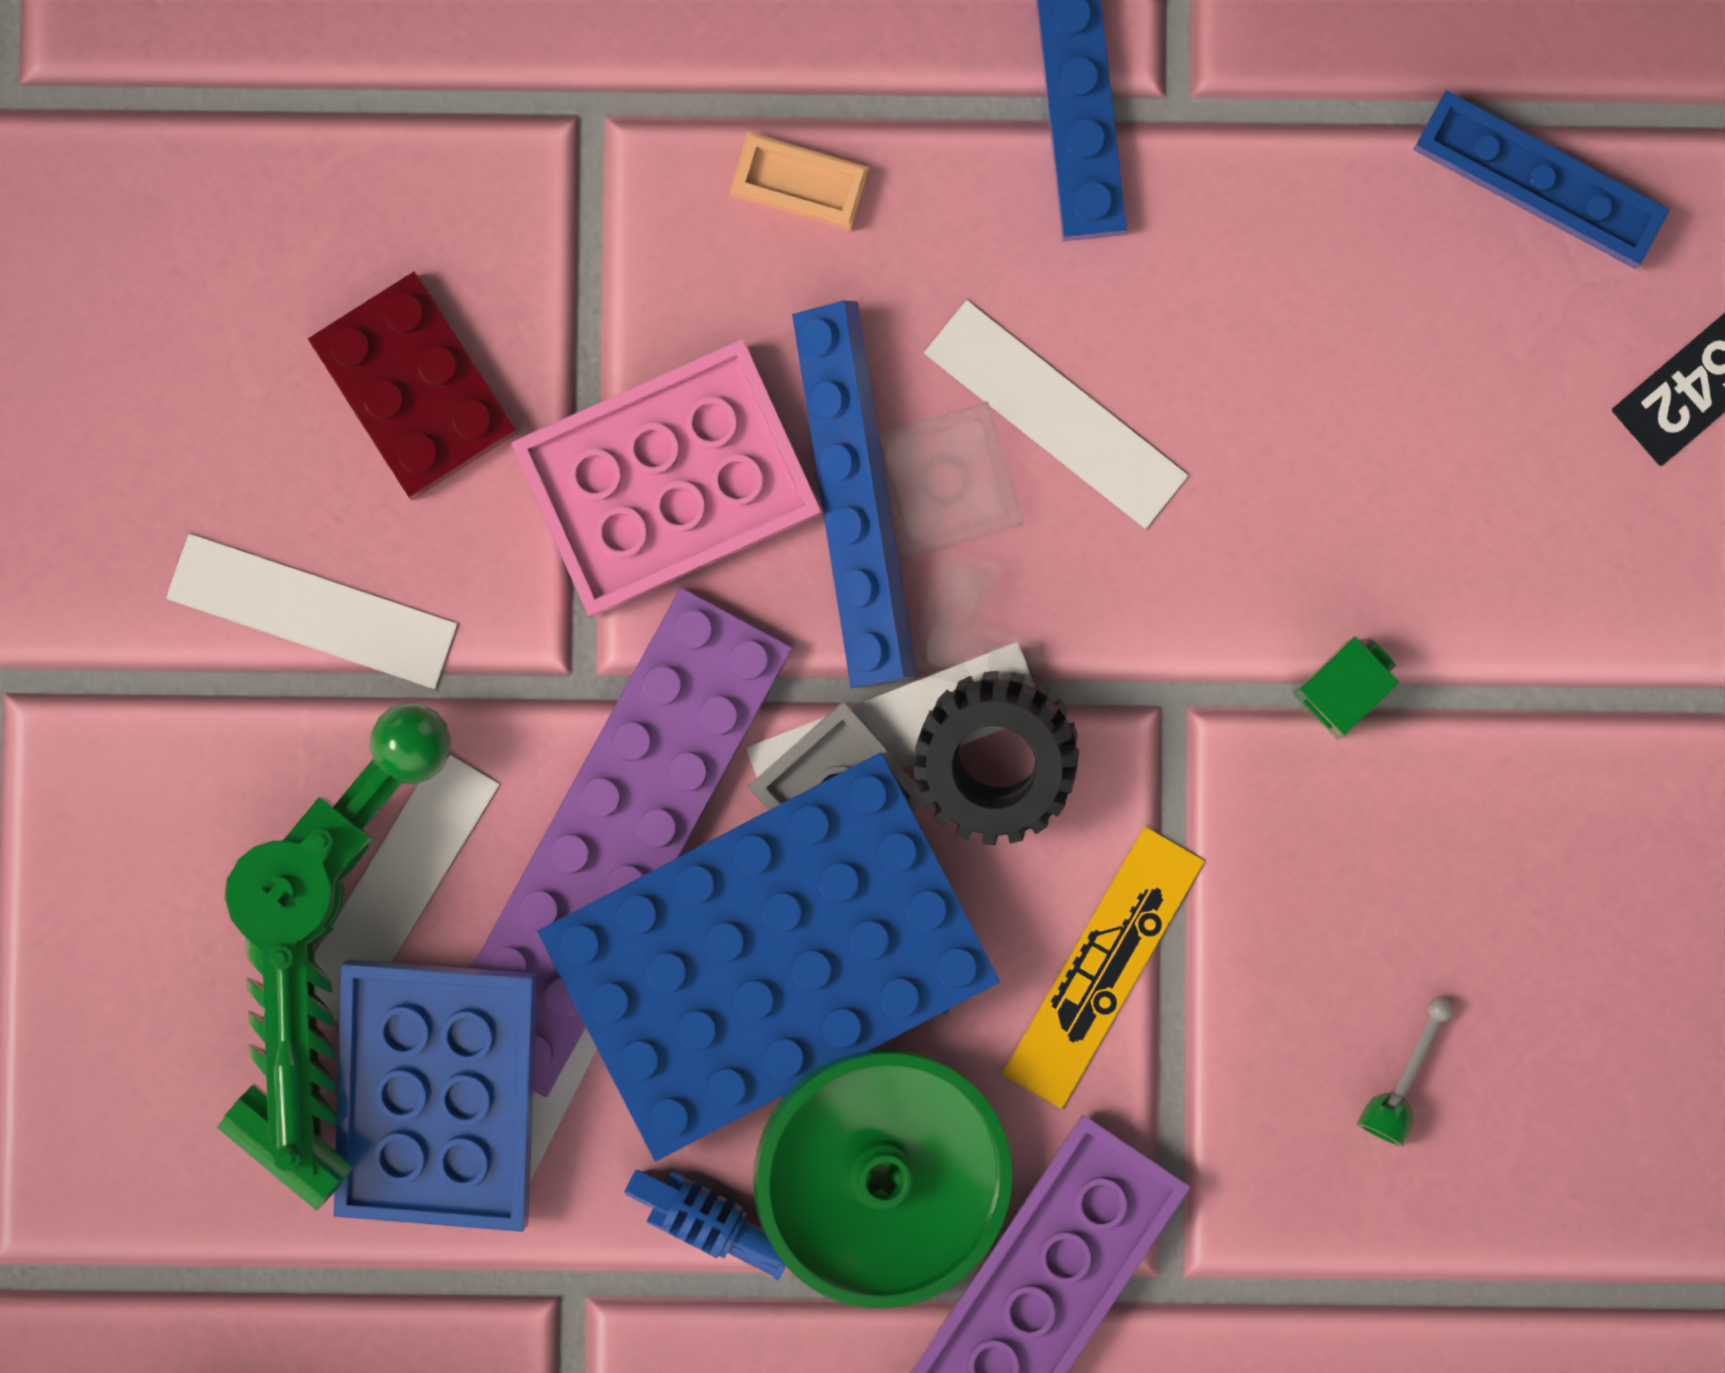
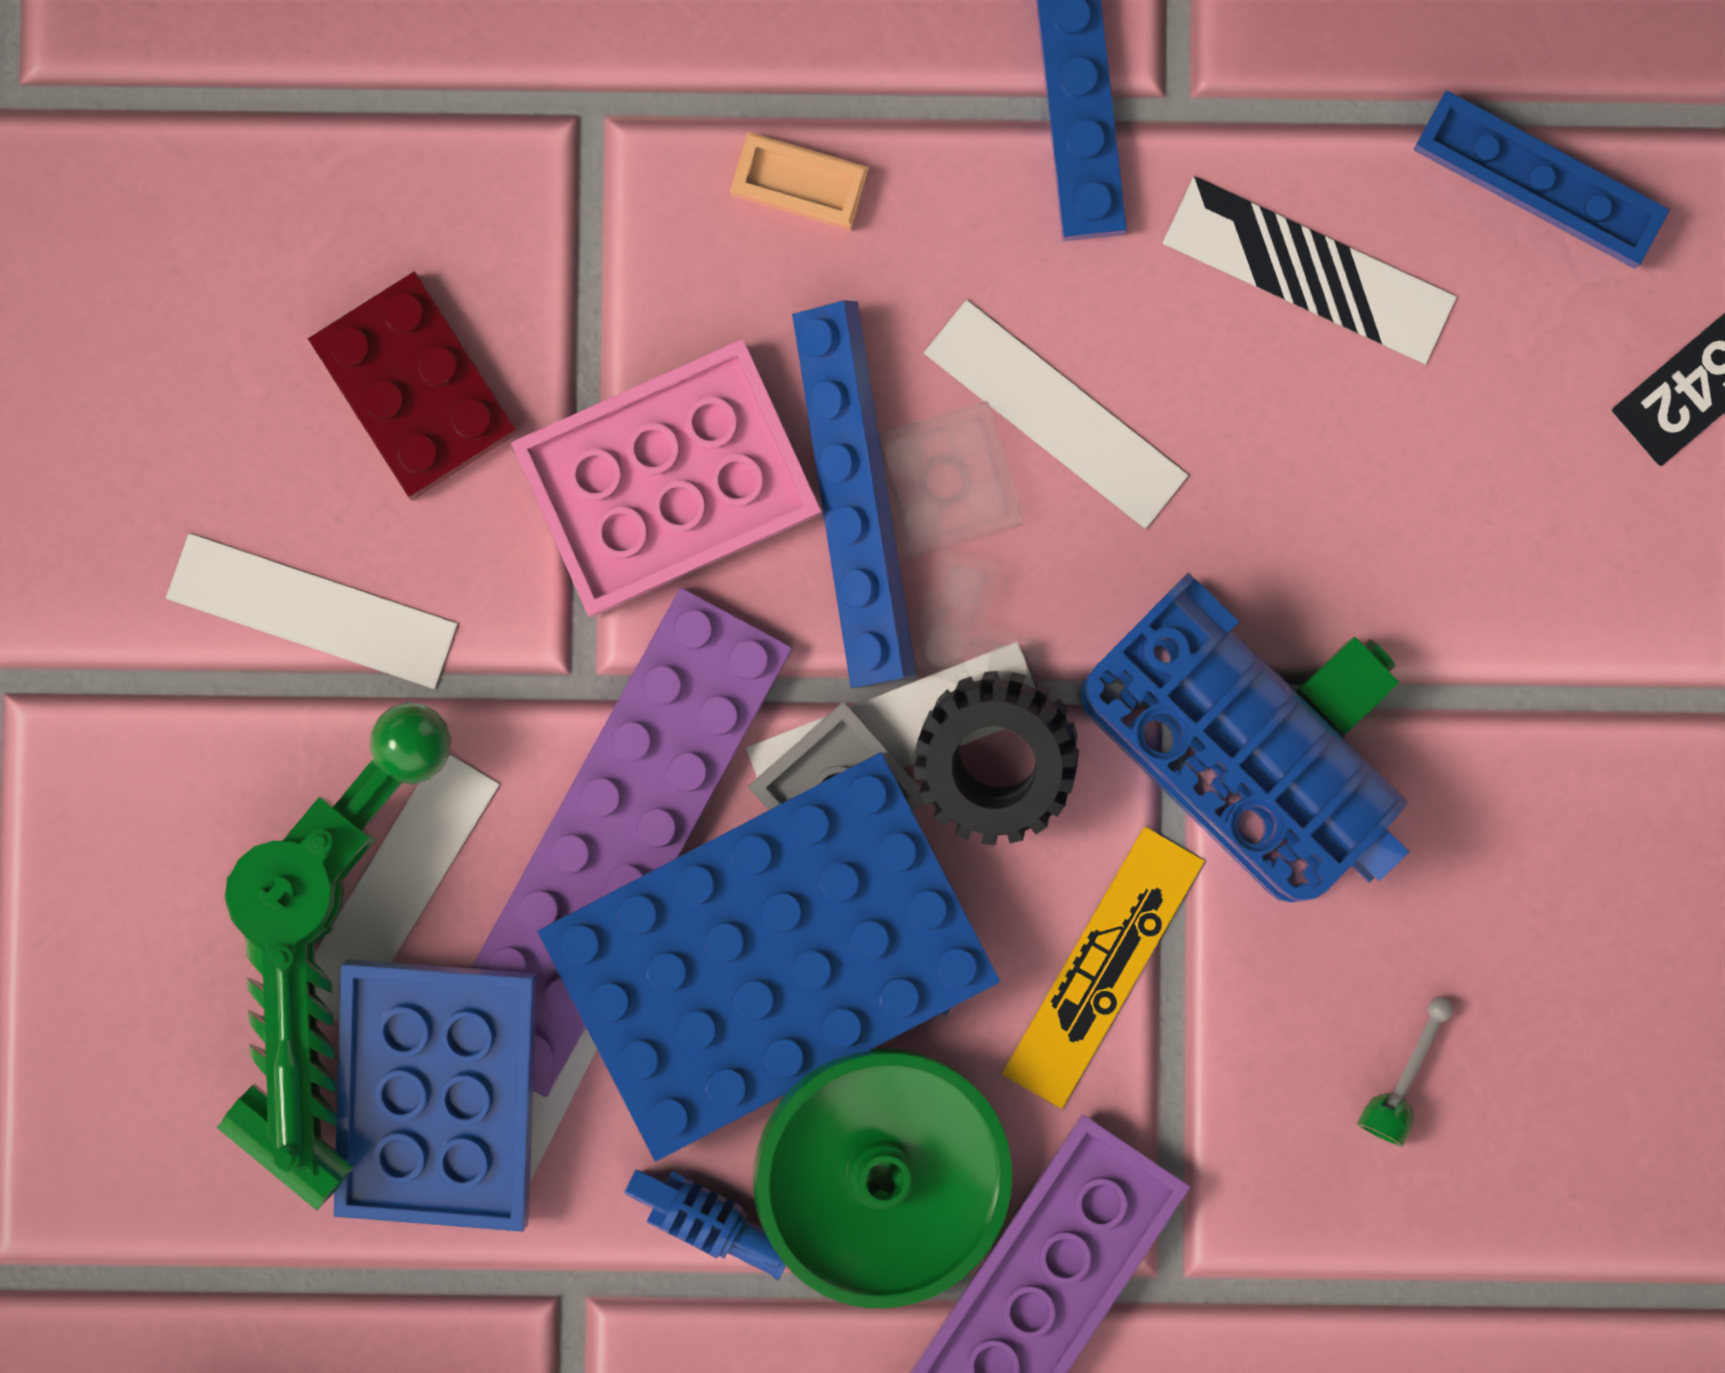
(1256, 743): none -> blue piece
(1309, 270): none -> white sticker

